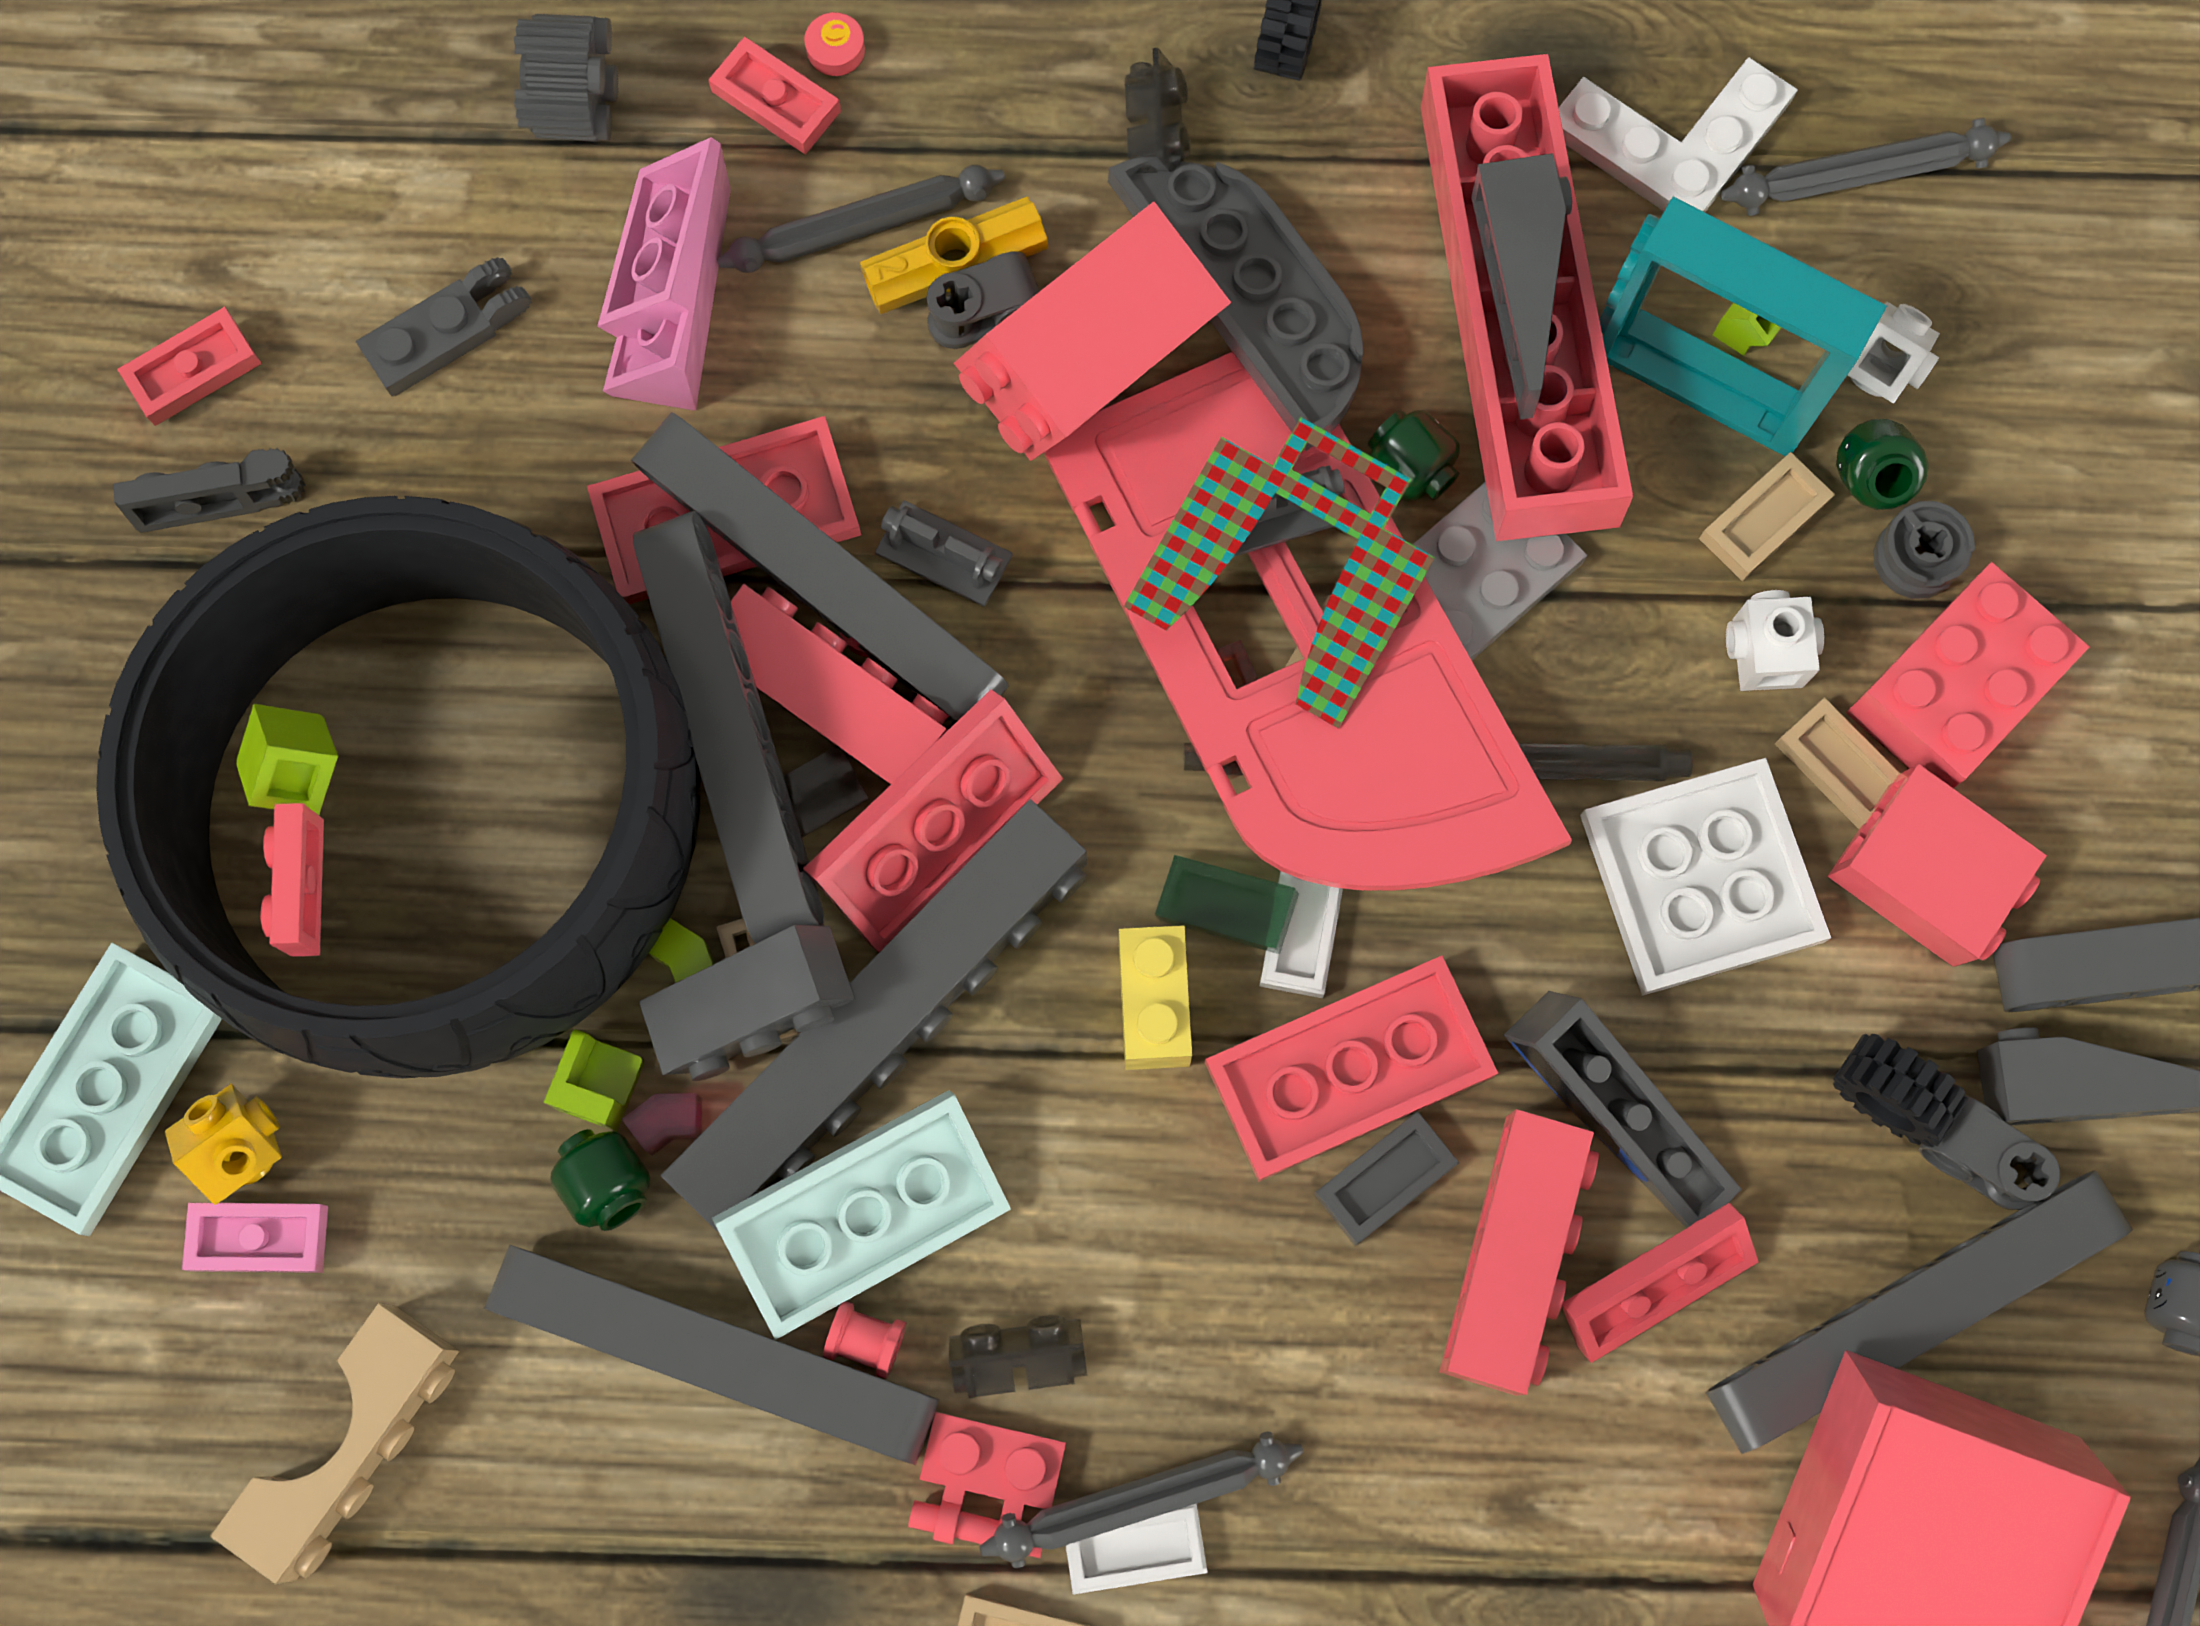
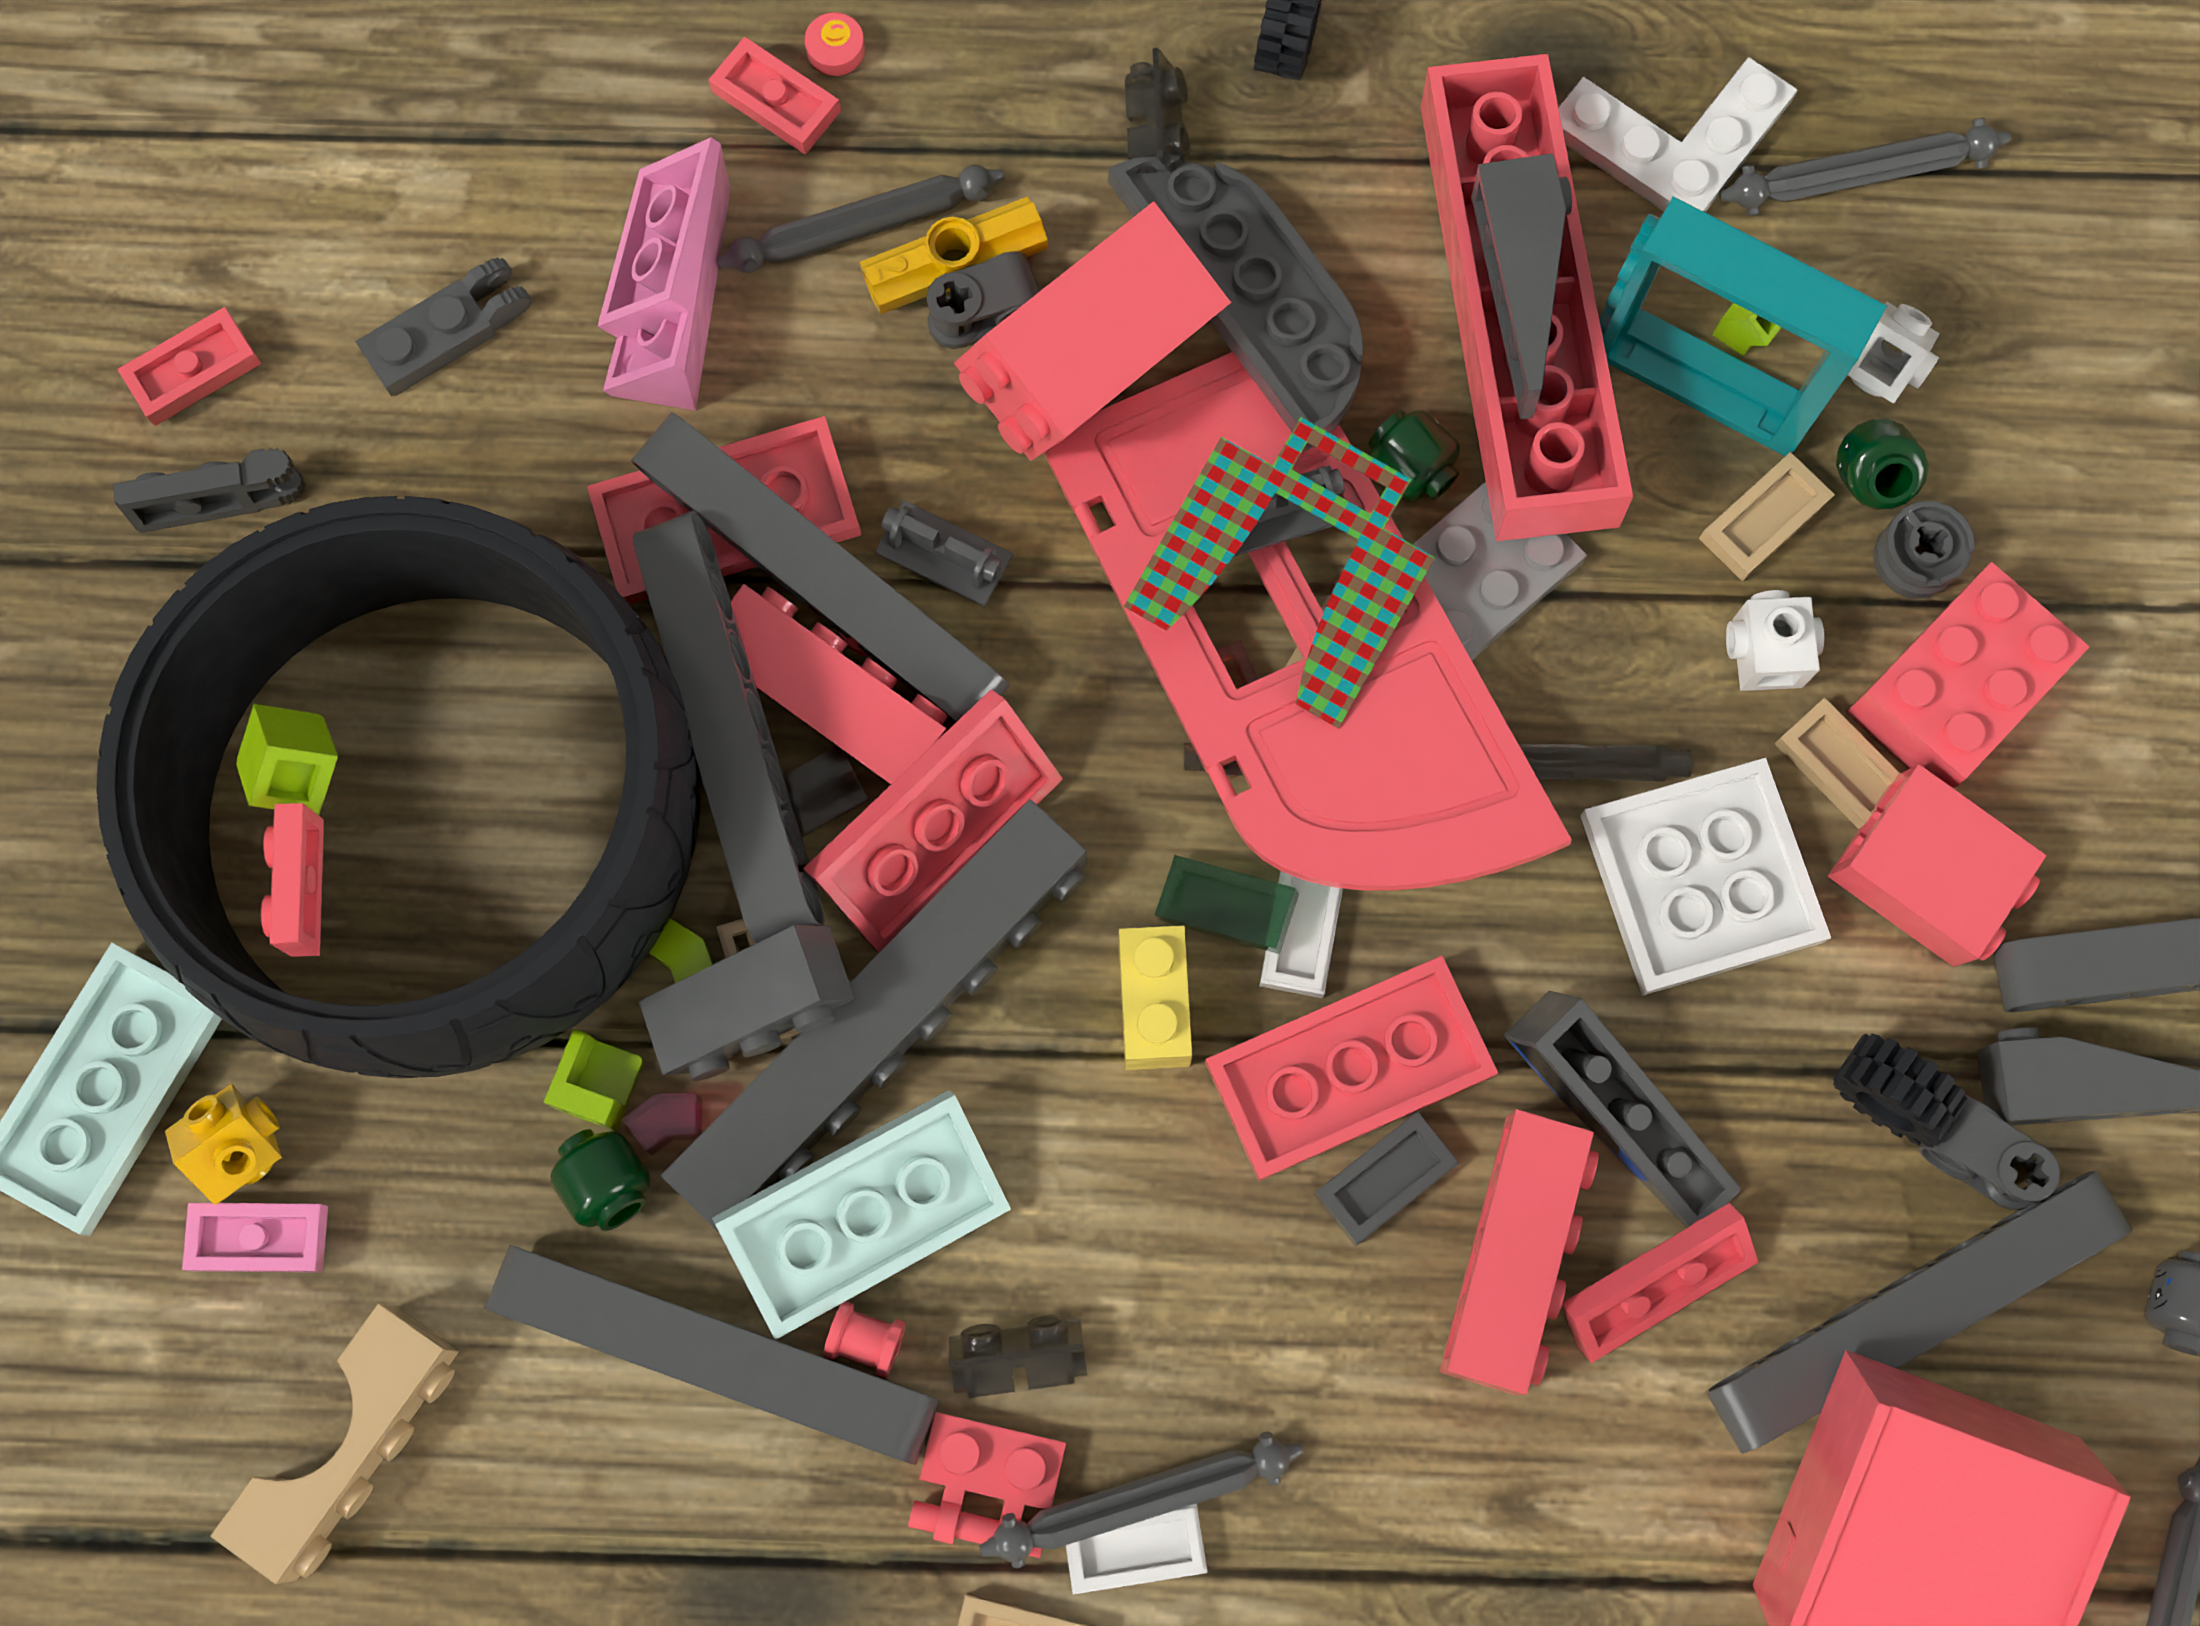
(565, 77): dark grey brick -> none

